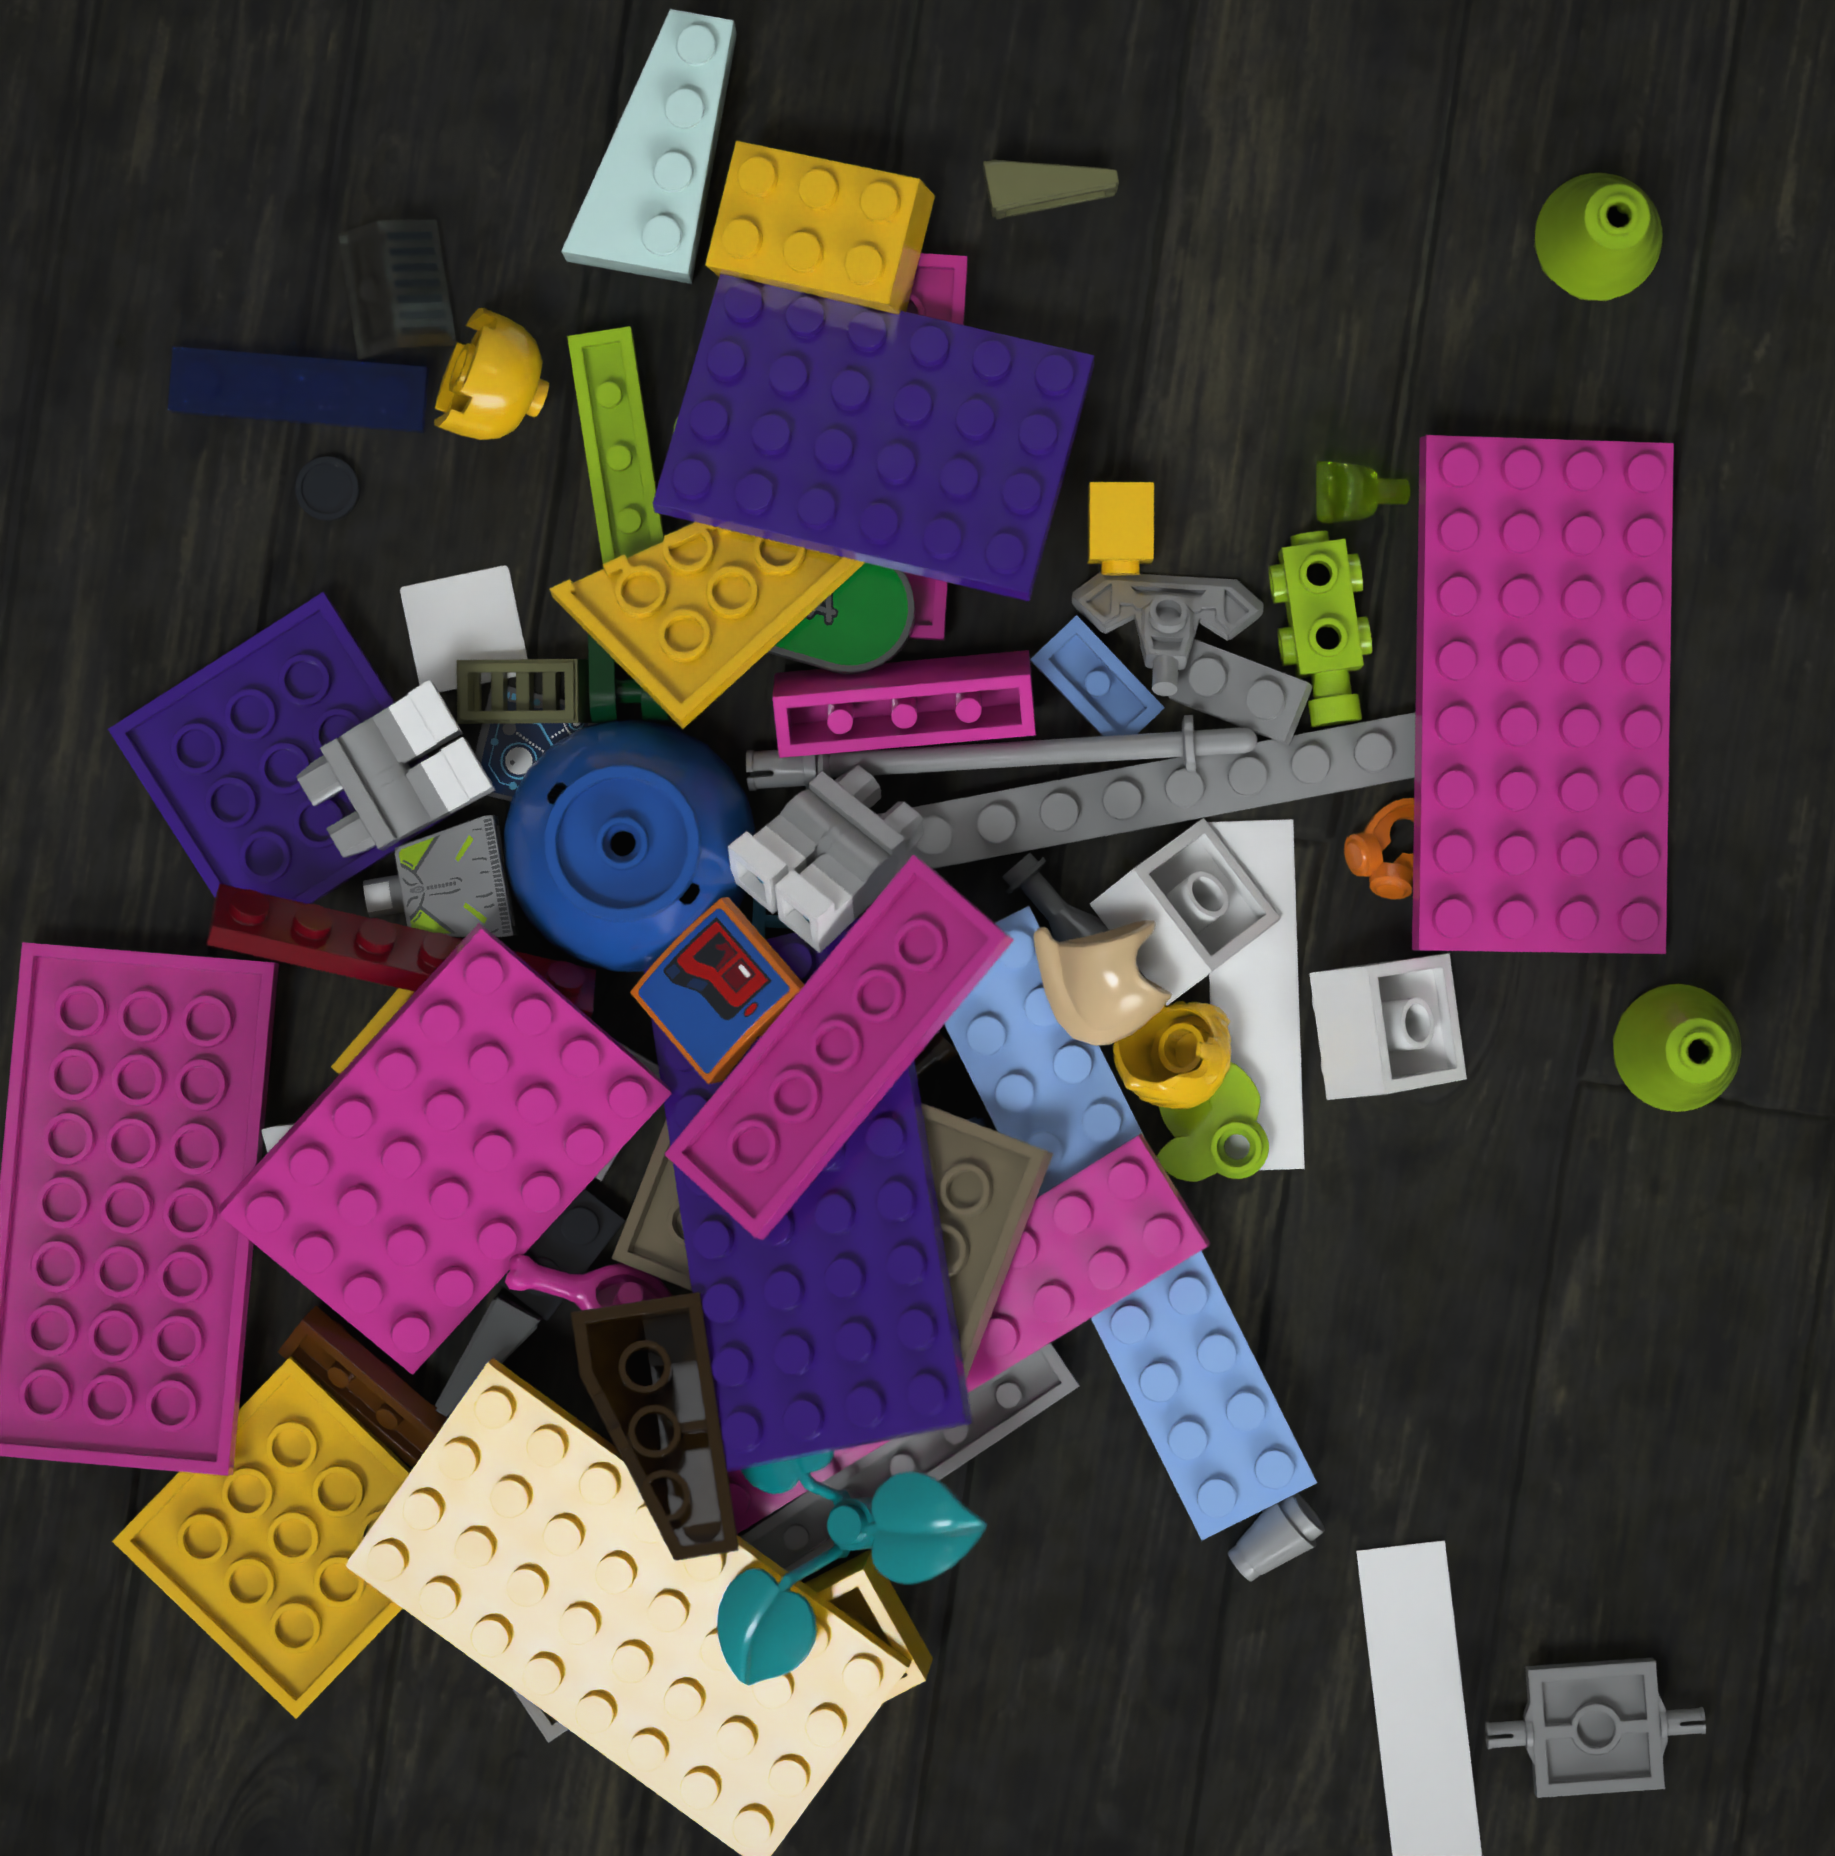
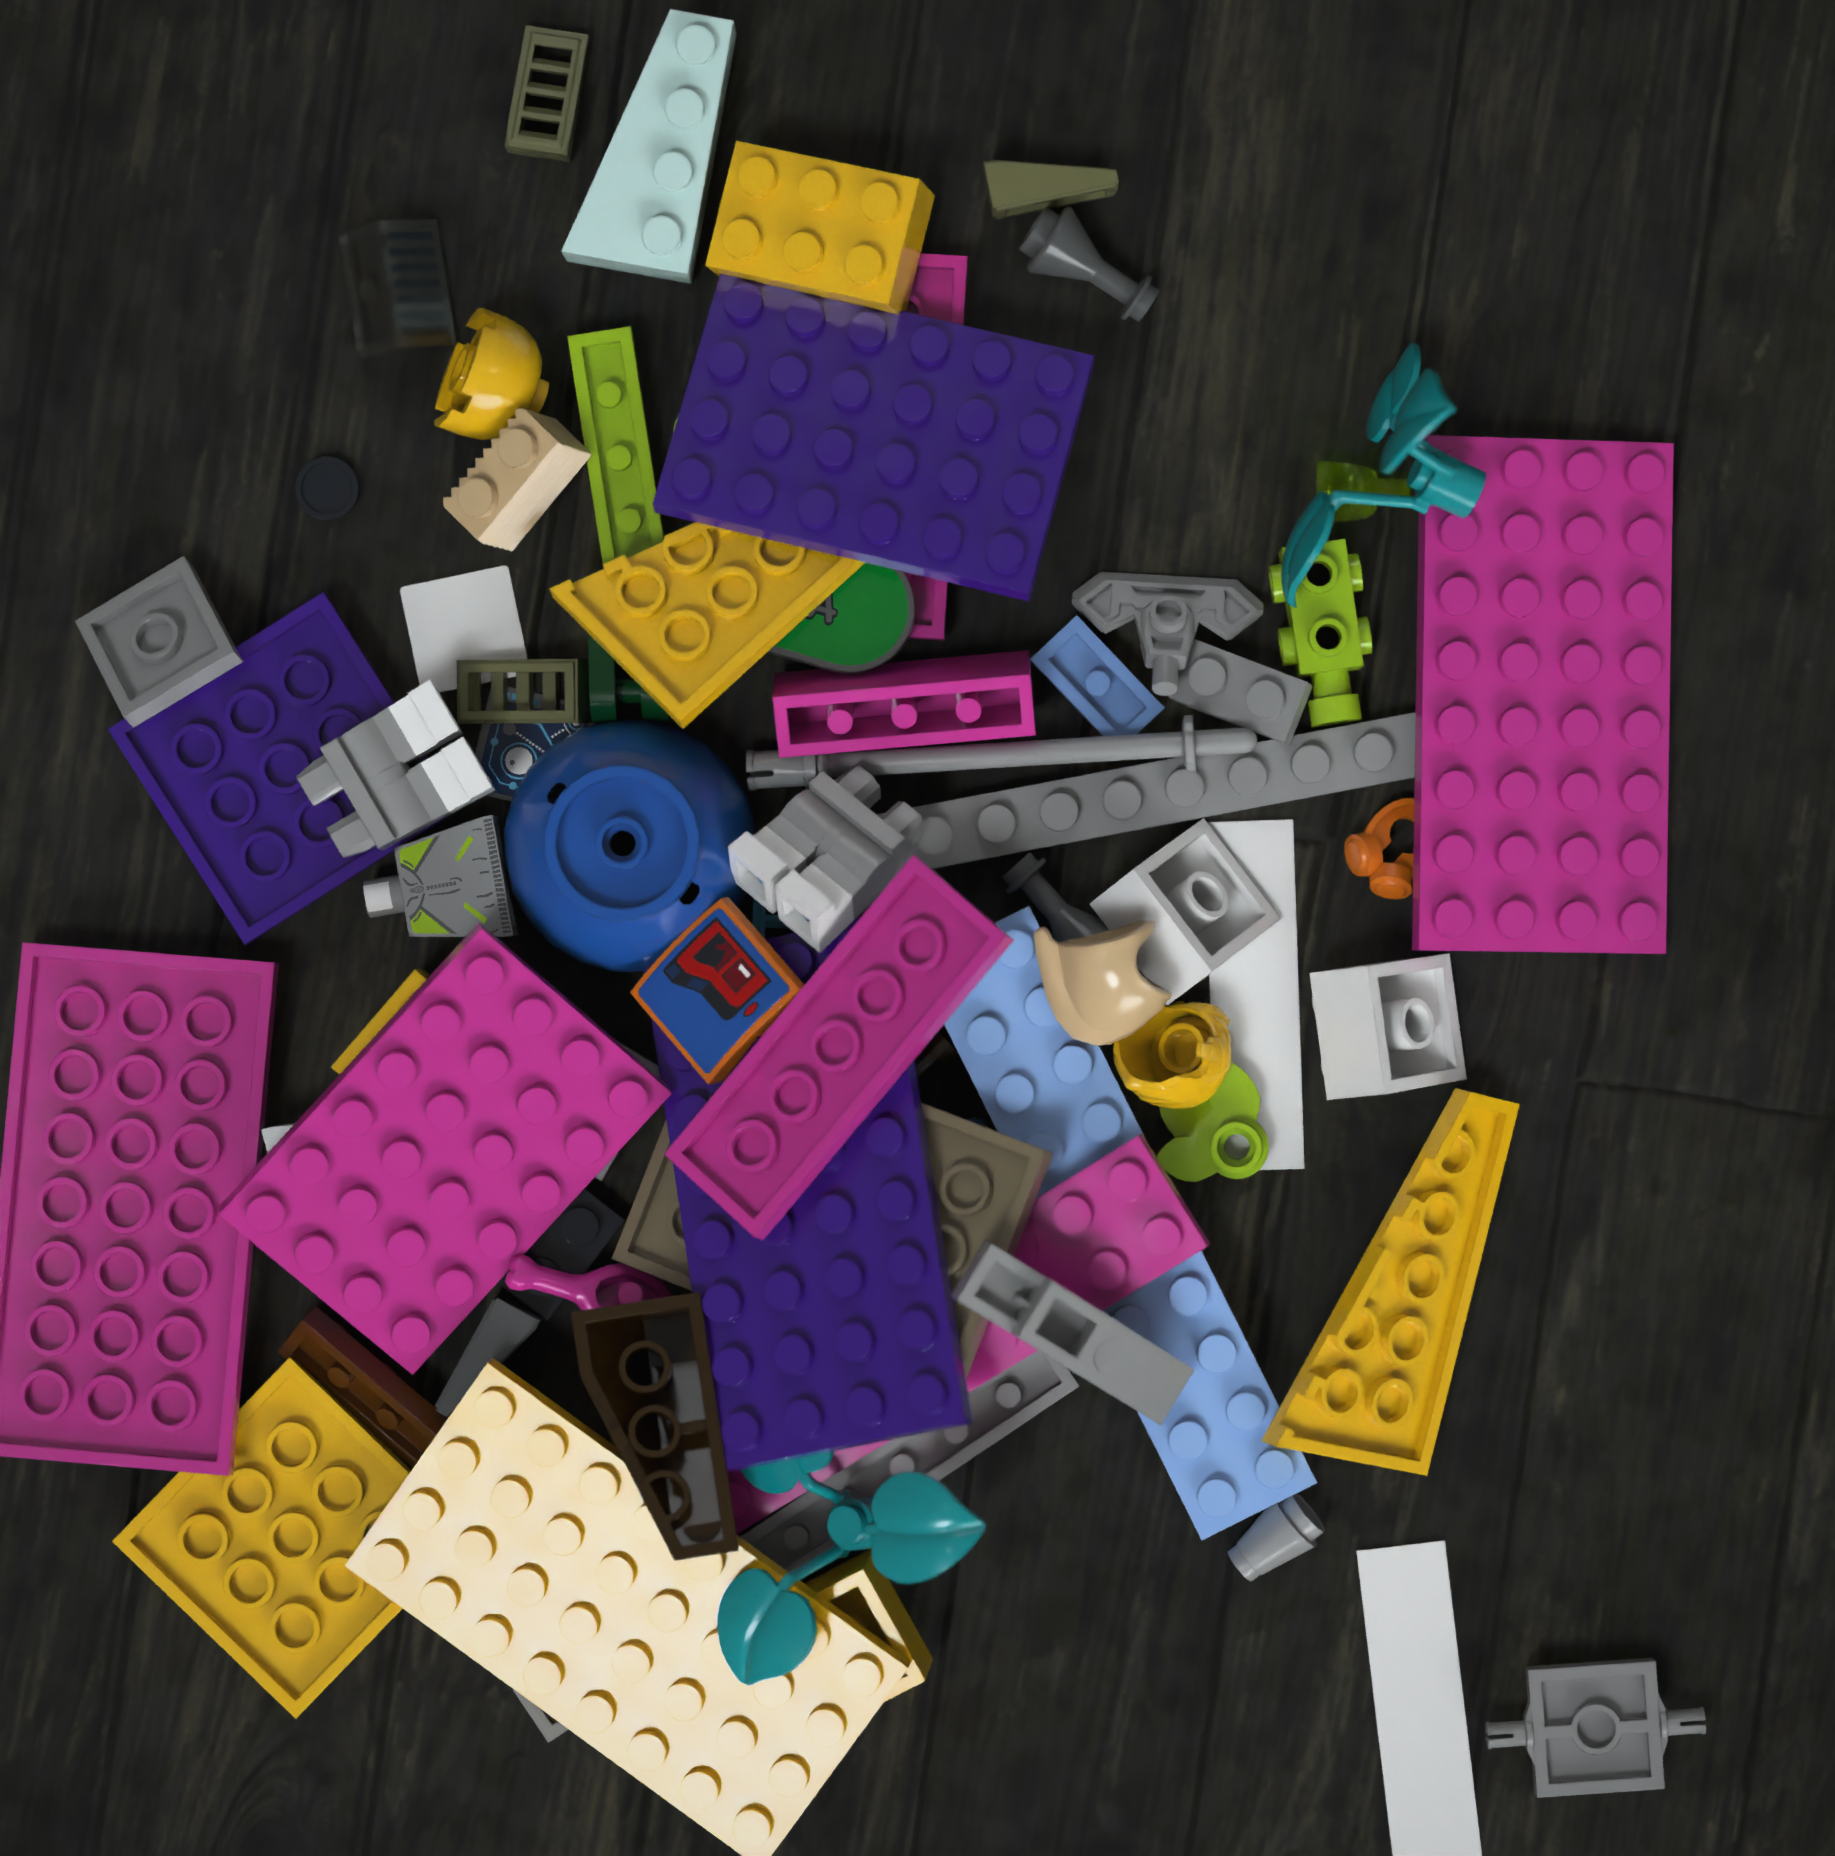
(158, 641): none -> light grey plate
(298, 389): clear blue plate -> none
(357, 944): dark red plate -> none
(516, 479): none -> tan brick
(538, 144): none -> olive slope
(1063, 249): none -> dark grey piece
(1072, 1332): none -> light grey slope
(1120, 526): yellow brick -> none
(1393, 1339): none -> yellow wing
(1412, 409): none -> teal plant
(1598, 236): lime cone -> none
(1654, 1043): lime cone -> none

